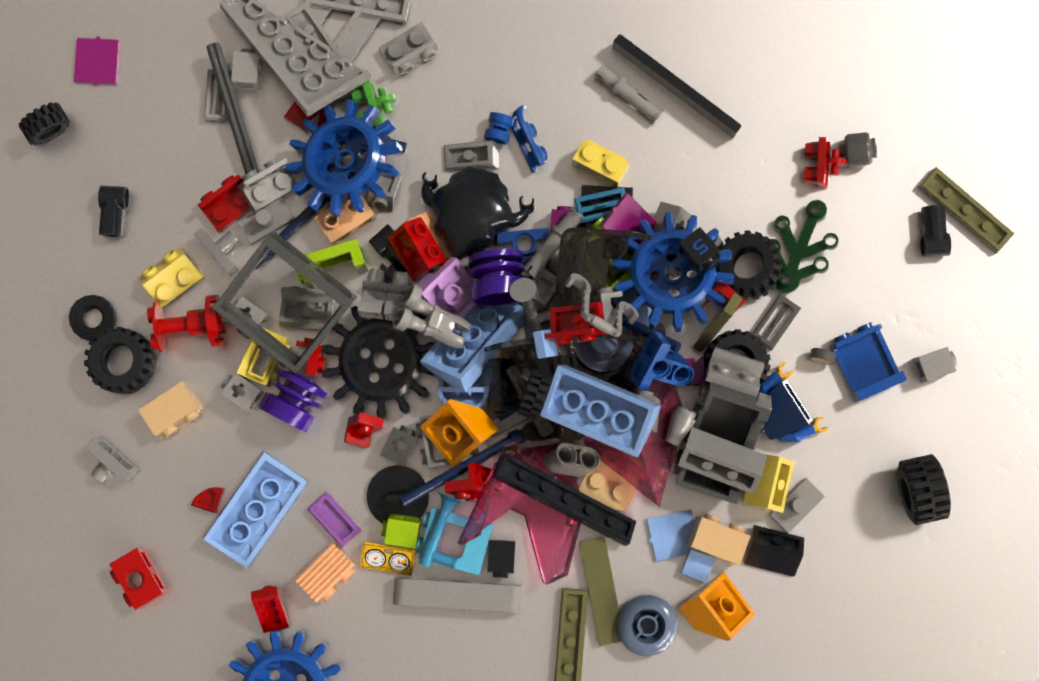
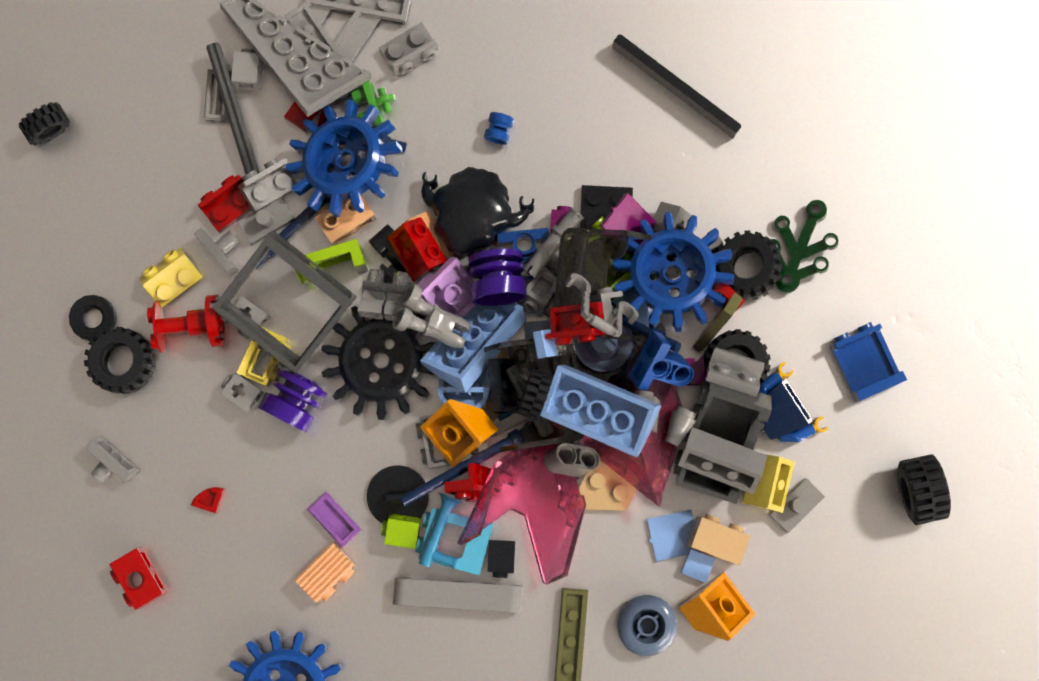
(96, 61): magenta piece -> none
(113, 203): black piece -> none
(171, 410): tan brick -> none
(254, 509): light blue slope -> none
(270, 609): red tile -> none
(305, 308): light grey bracket -> none
(316, 362): red bracket -> none
(360, 429): red bracket -> none
(387, 558): slope -> none
(389, 449): dark grey brick -> none
(390, 187): light grey bracket -> none
(471, 154): light grey slope -> none
(523, 291): light grey piece -> none
(525, 135): blue piece -> none
(564, 499): black tile -> none
(601, 161): light yellow window -> none
(601, 589): olive tile -> none
(620, 191): dark azure tile -> none
(628, 92): light grey pin -> none
(700, 251): black brick -> none
(775, 551): black panel -> none
(787, 303): dark grey tile -> none
(821, 151): red hips -> none
(823, 356): dark grey tile -> none
(858, 149): dark grey head -> none
(935, 239): black piece -> none
(935, 364): light grey brick -> none
(966, 210): olive tile -> none

